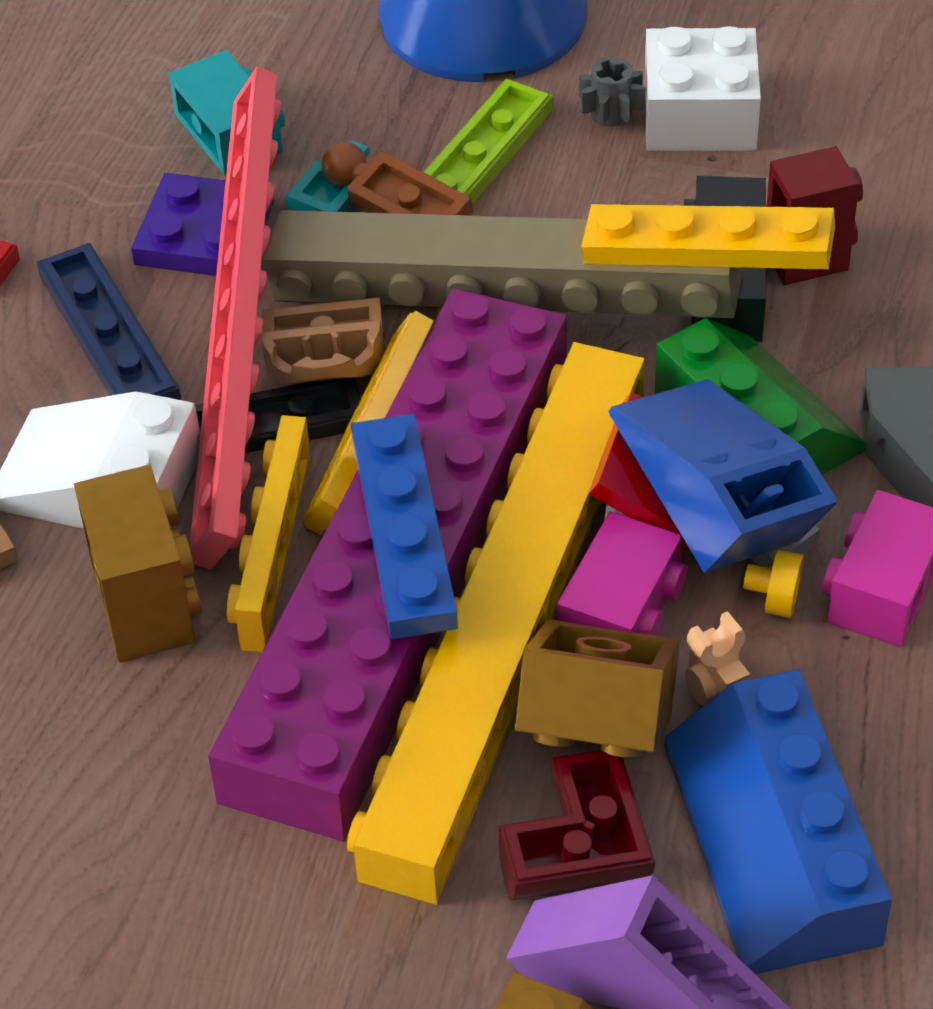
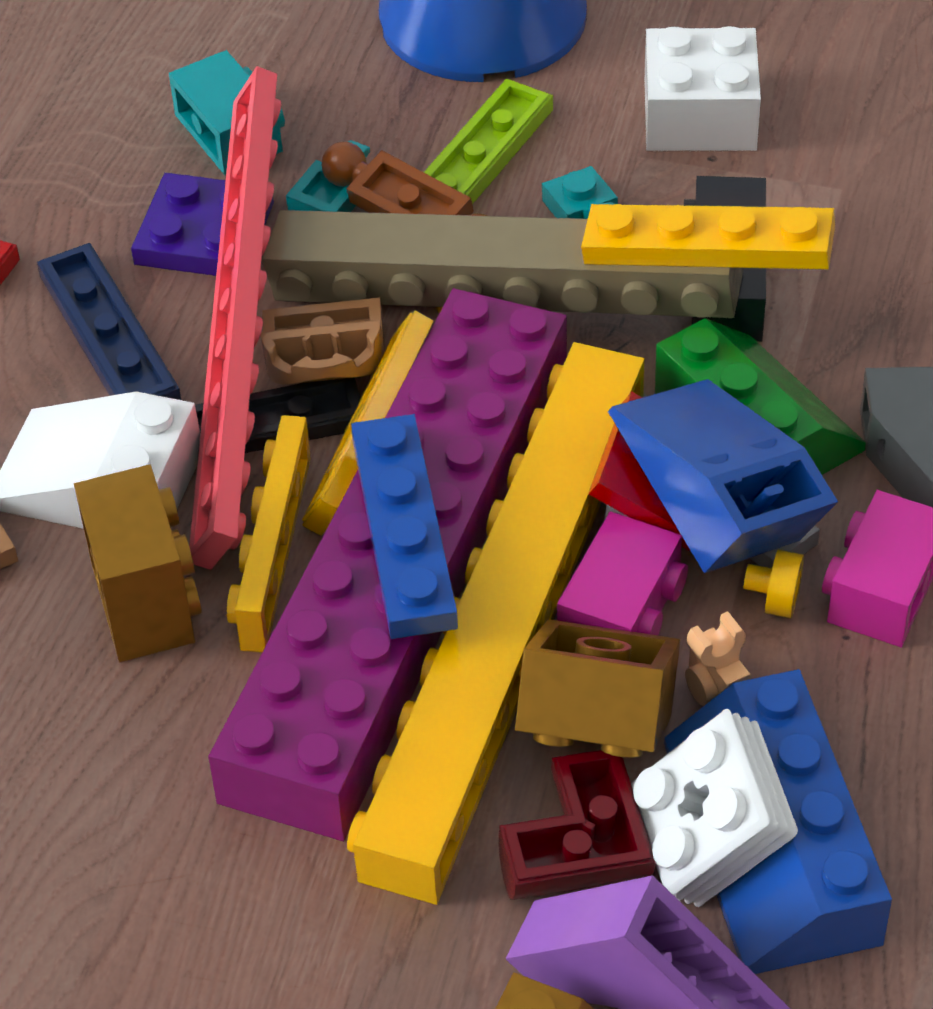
(575, 192): none -> teal plate
(611, 91): dark grey gear -> none
(713, 808): none -> white brick
(819, 181): dark red brick -> none

